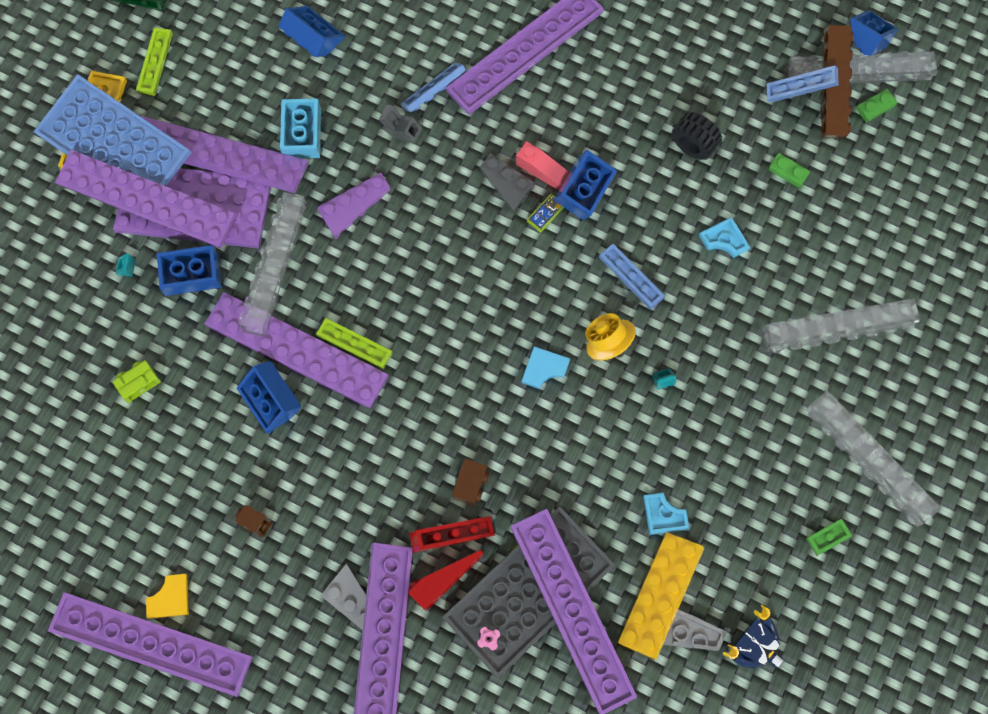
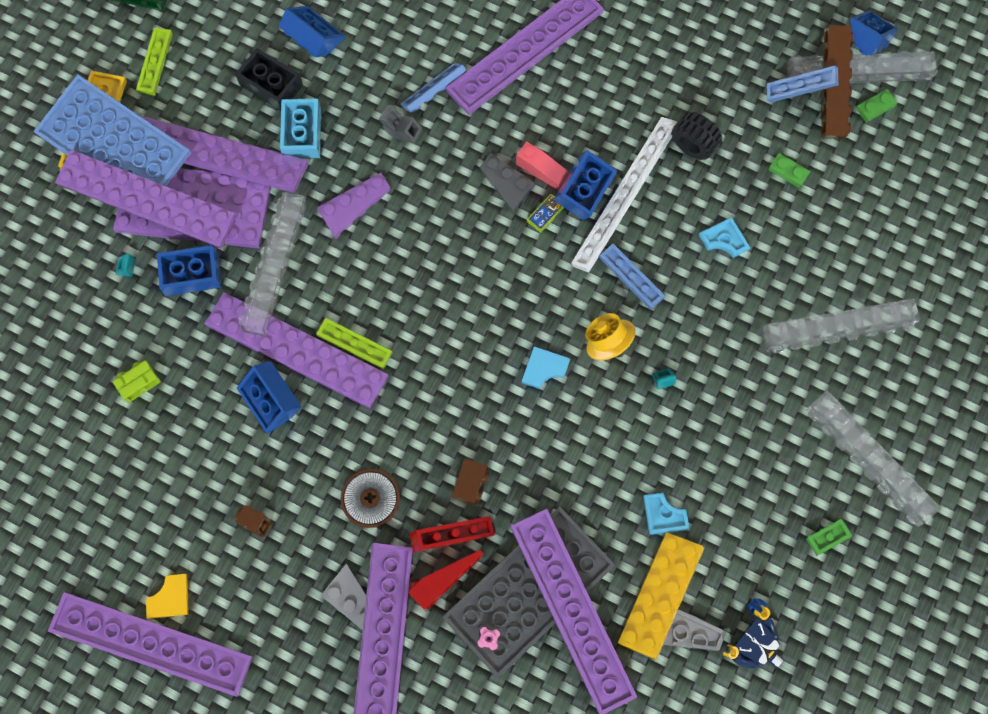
(268, 78): none -> black brick
(360, 510): none -> piece
(624, 195): none -> white plate
(756, 605): none -> blue plate

